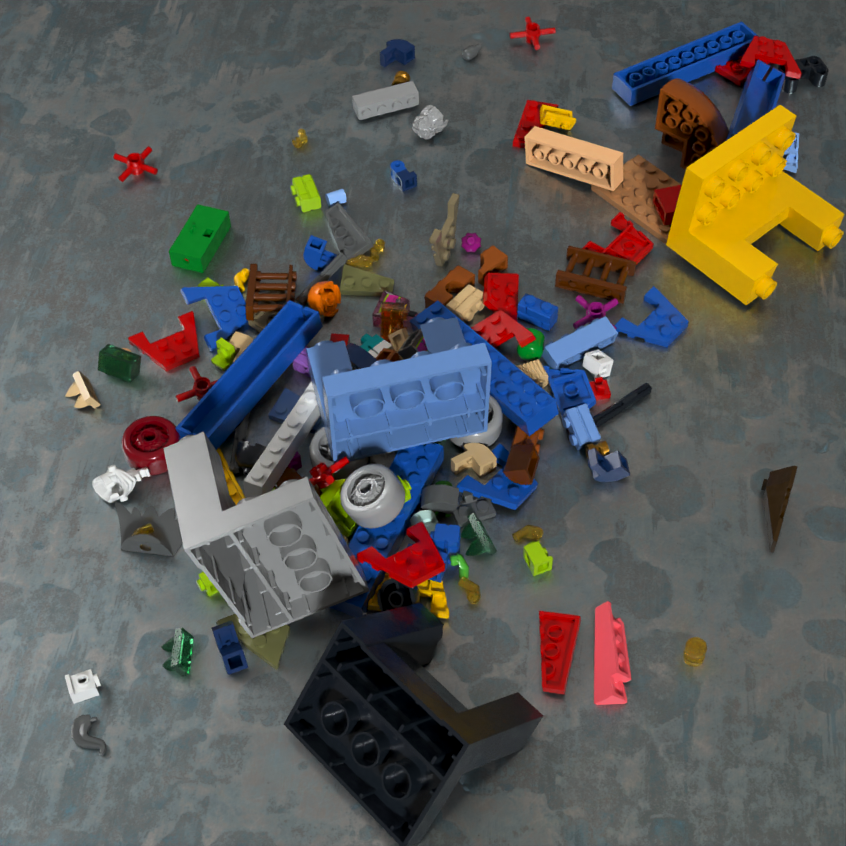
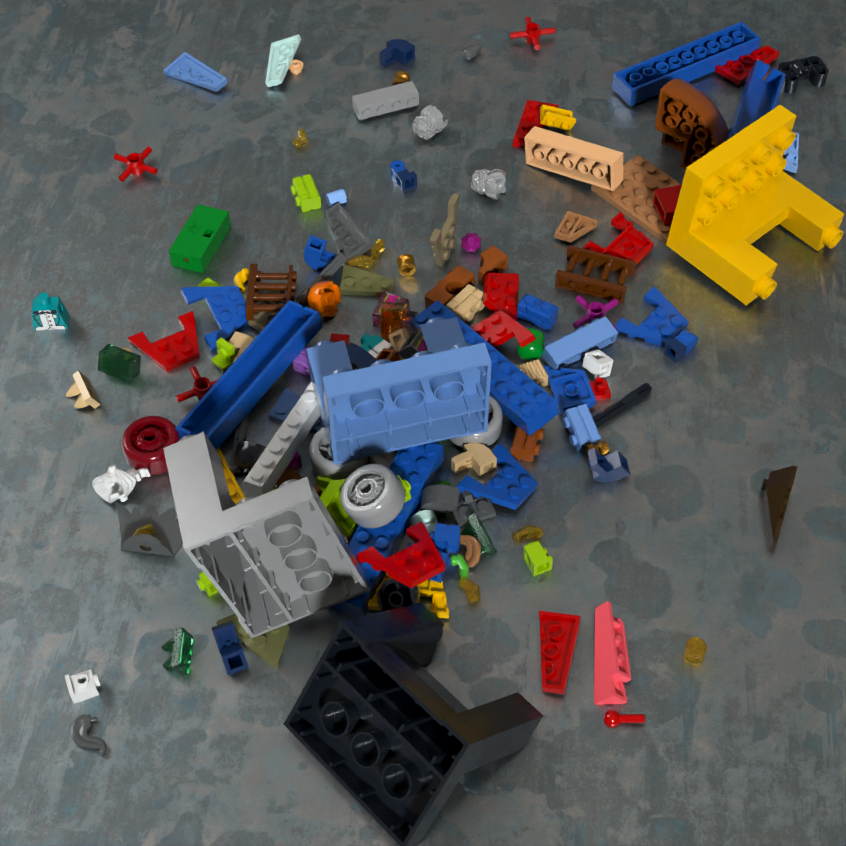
(49, 313): none -> teal torso
(195, 72): none -> medium blue wing
(280, 59): none -> light aqua wing
(296, 66): none -> light nougat plate
(323, 475): red bar -> none
(406, 265): none -> pearl gold wheel
(473, 549): none -> medium nougat piece
(489, 182): none -> light grey hair
(522, 464): reddish brown brick -> none
(574, 226): none -> medium nougat wing
(613, 718): none -> red bar
(681, 345): none -> leg
(773, 52): red wing -> none

